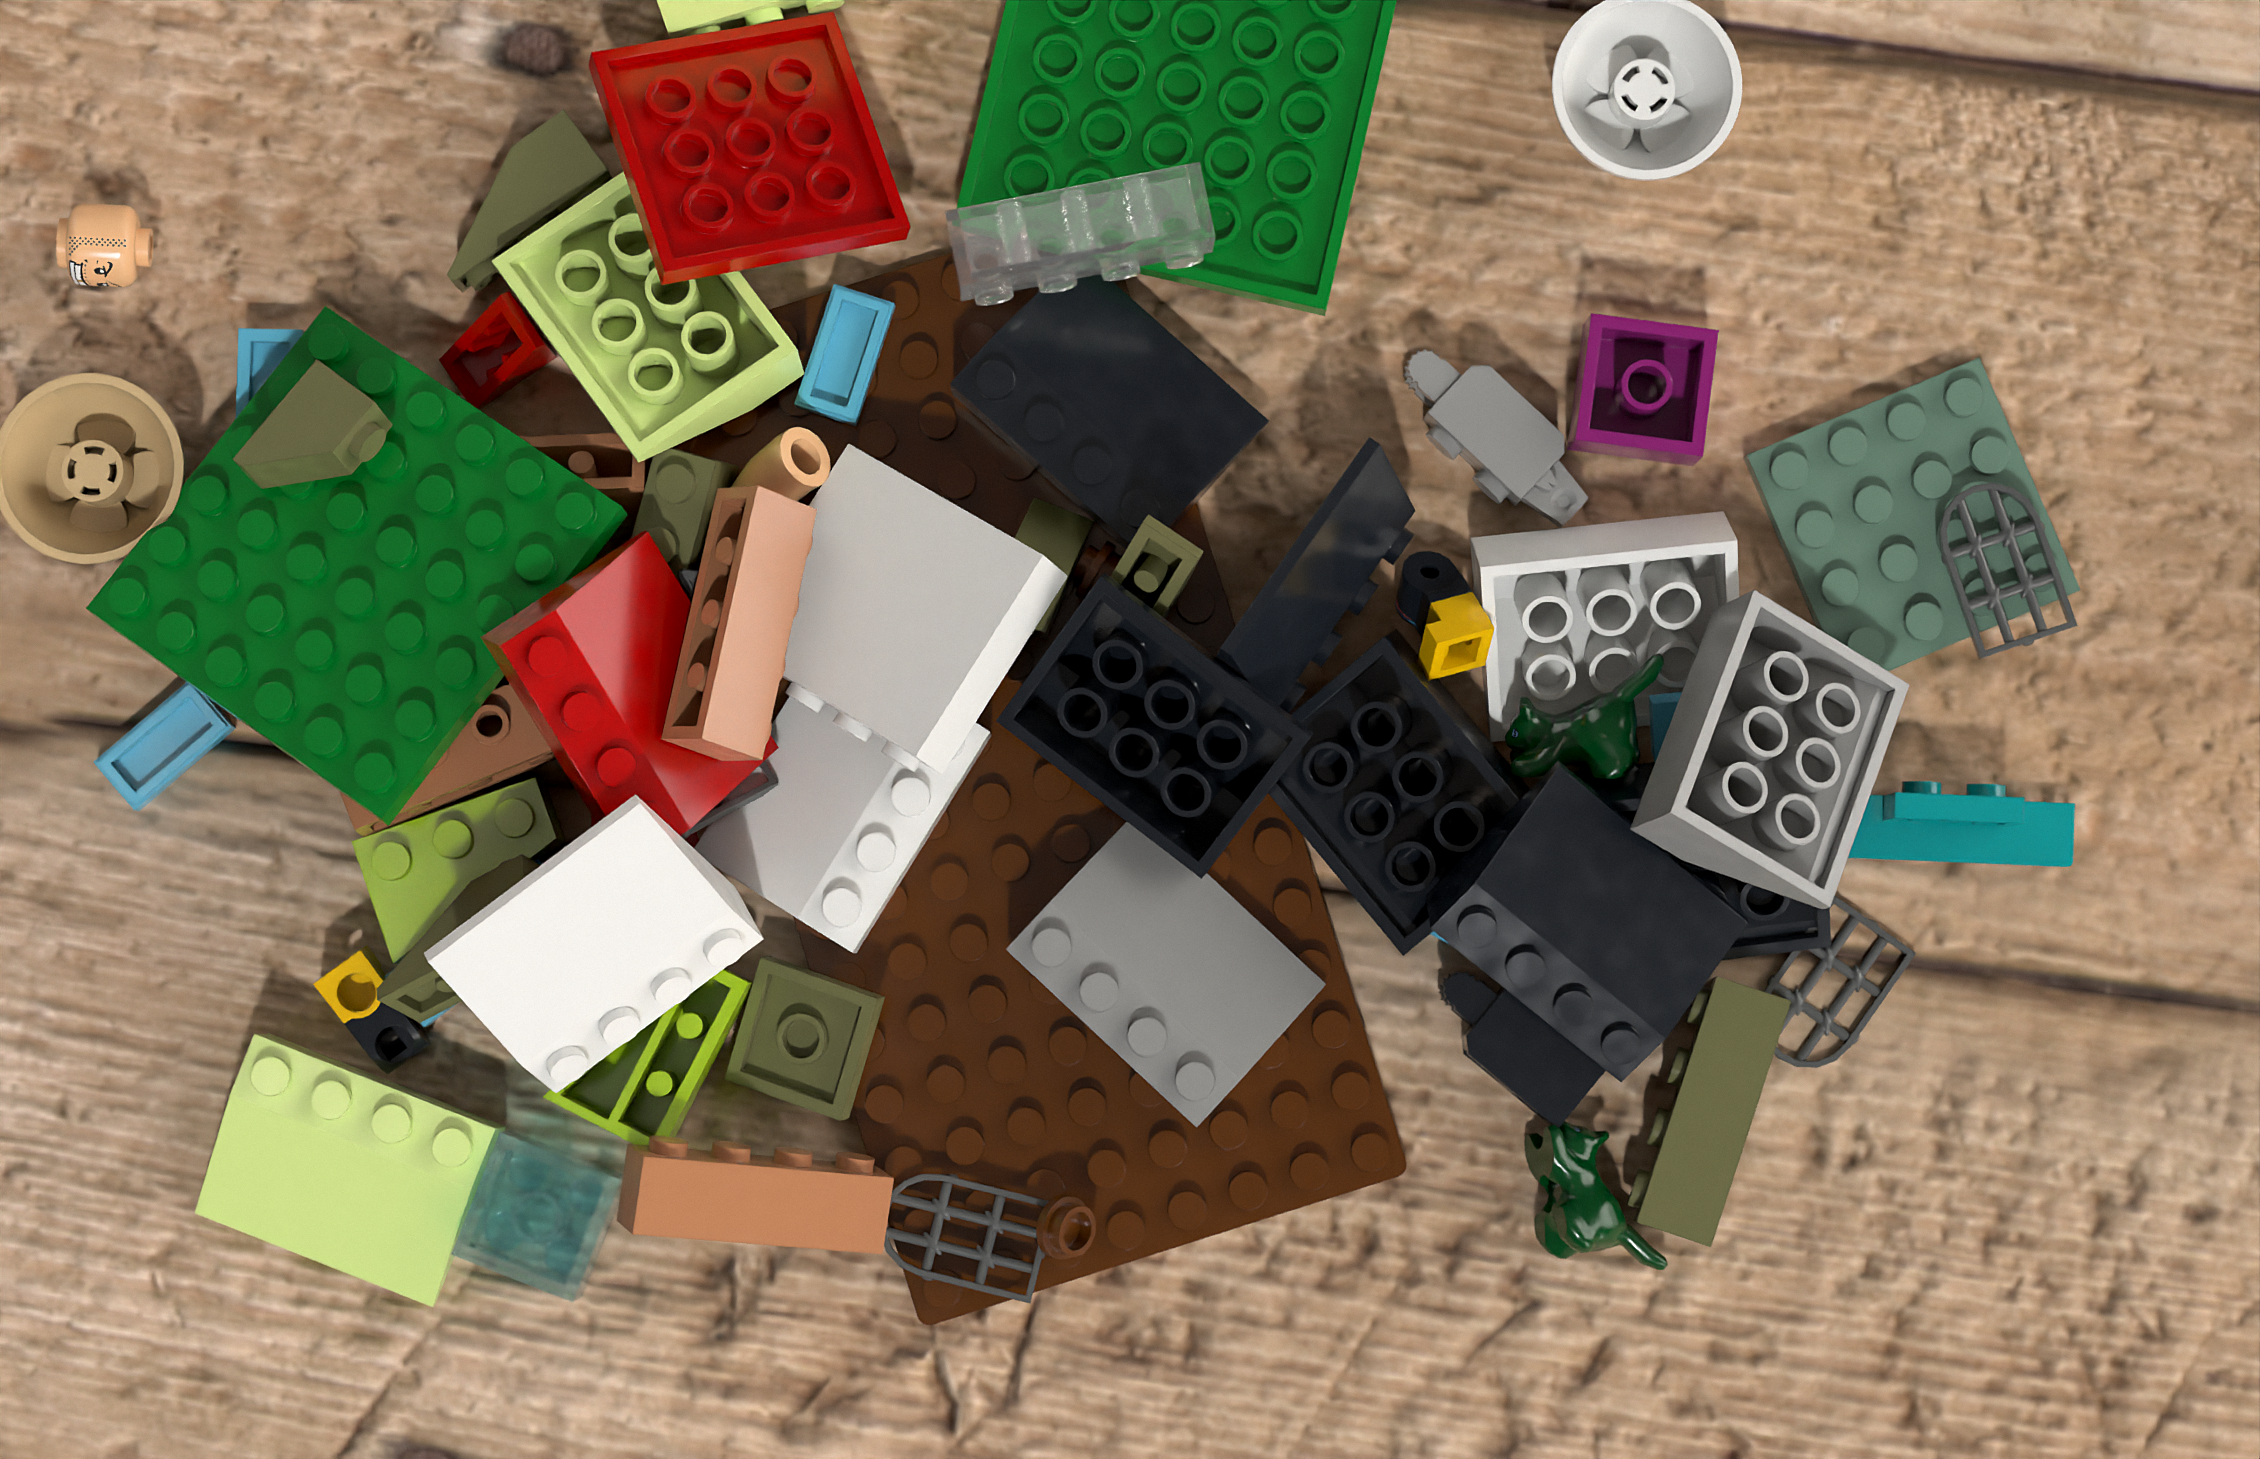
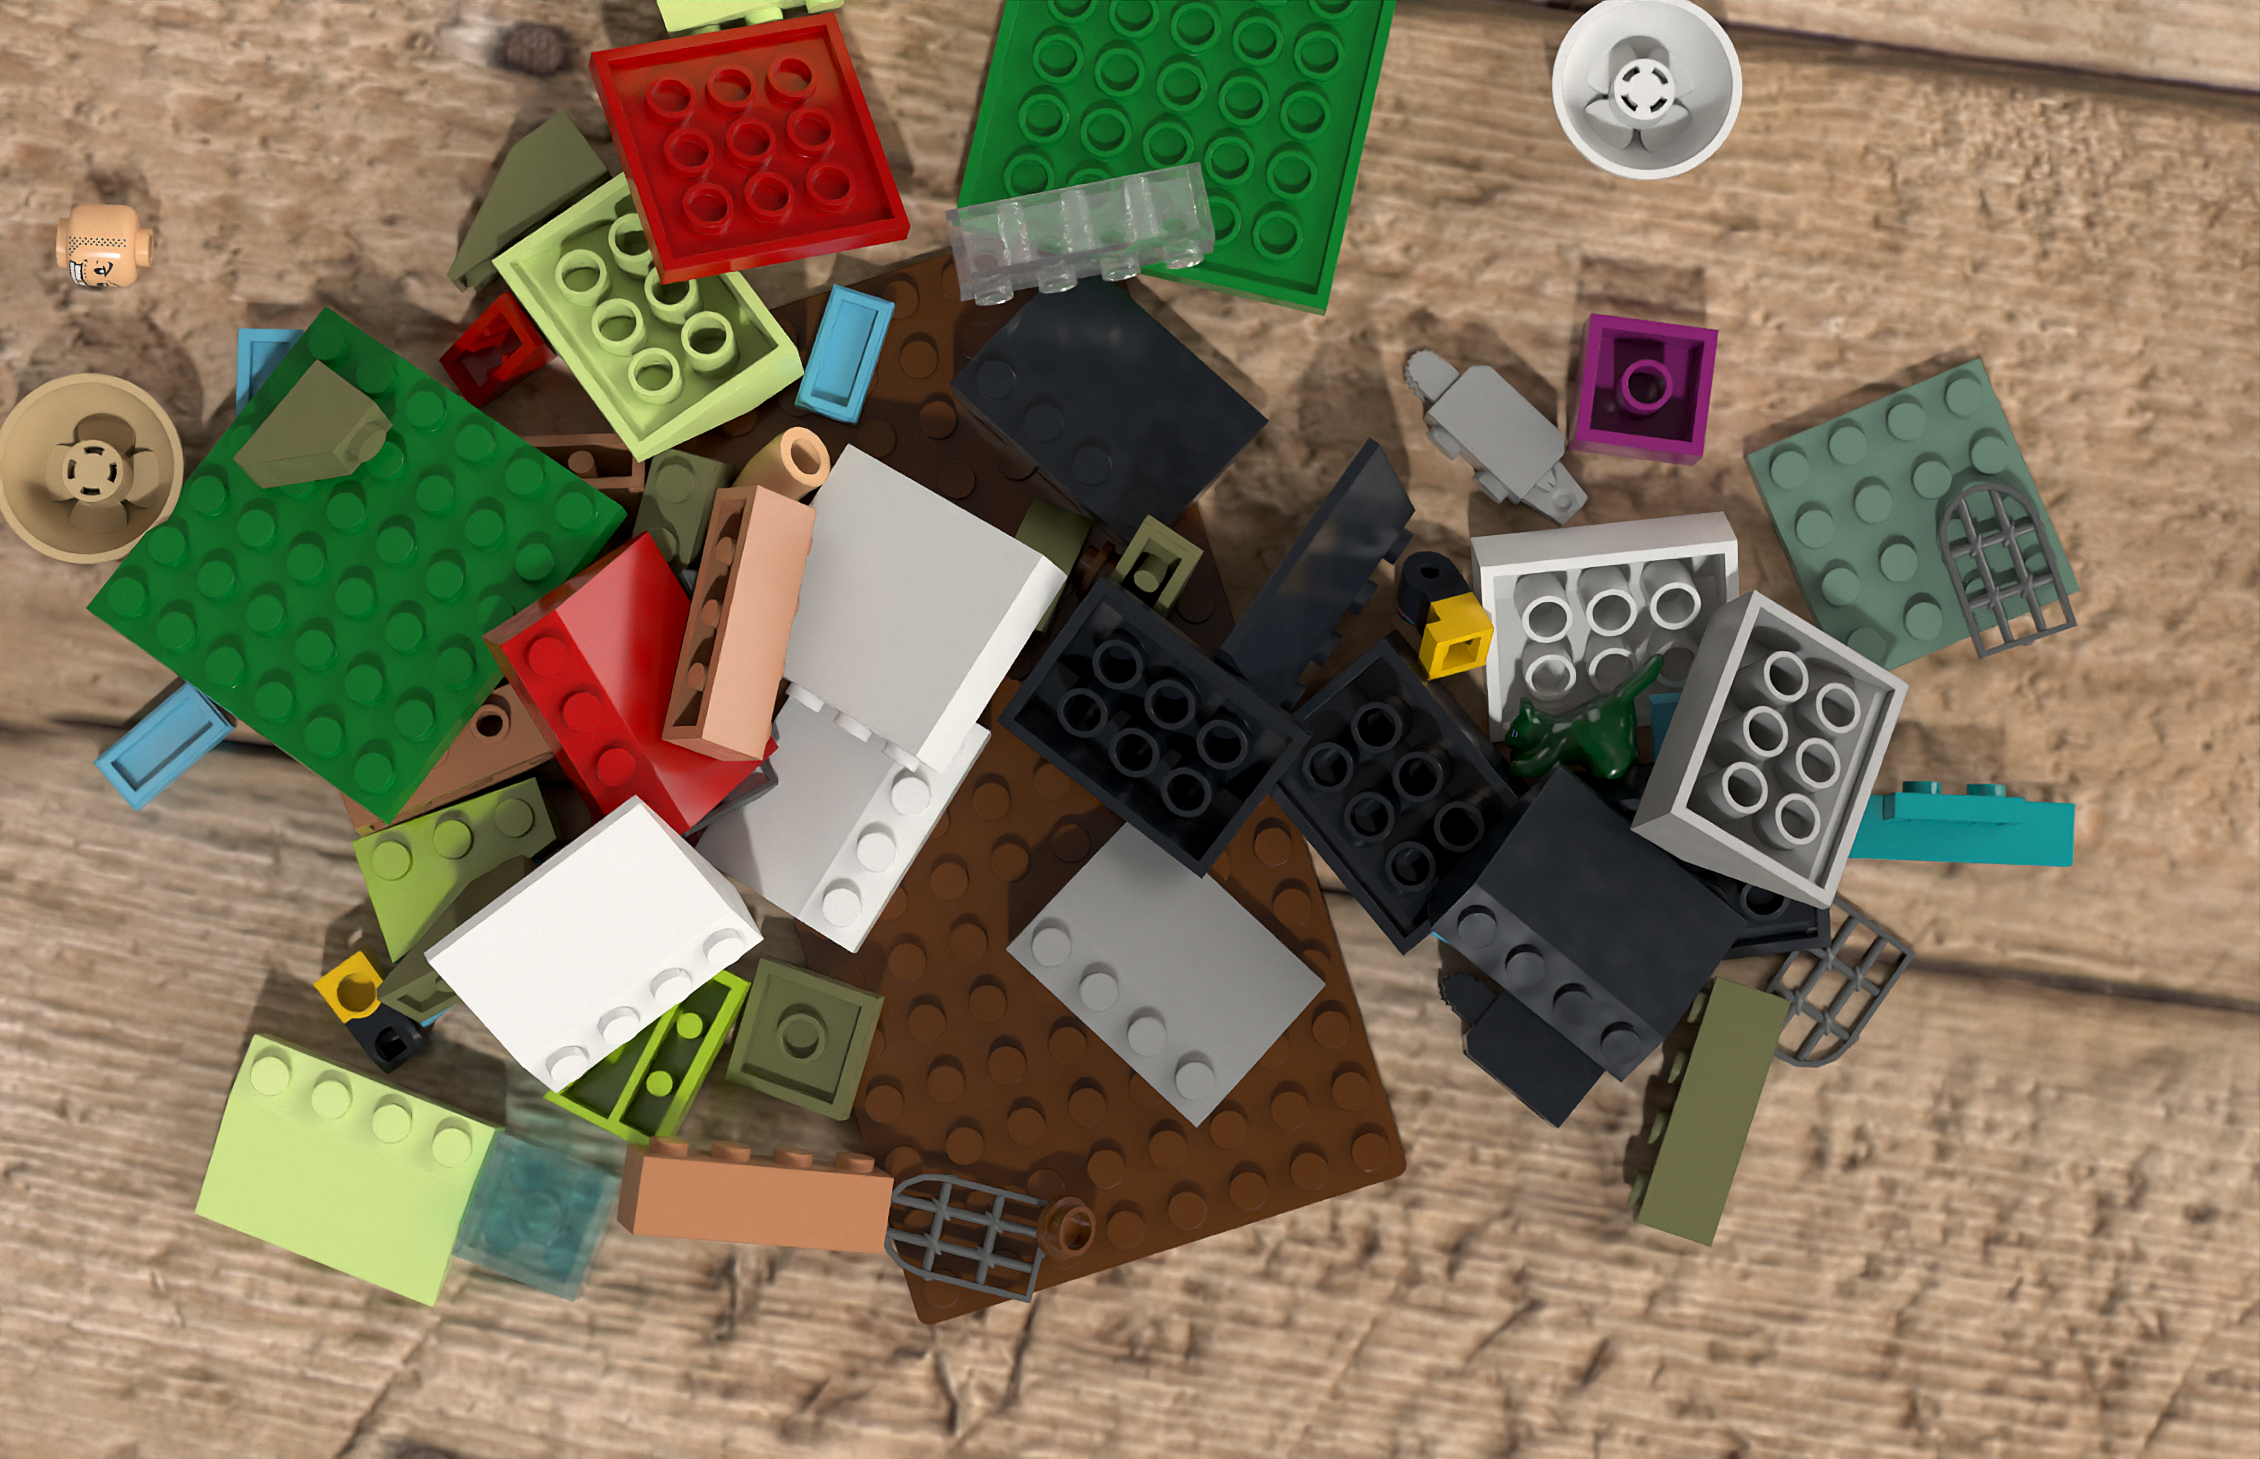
(1579, 1207): dark green animal -> none

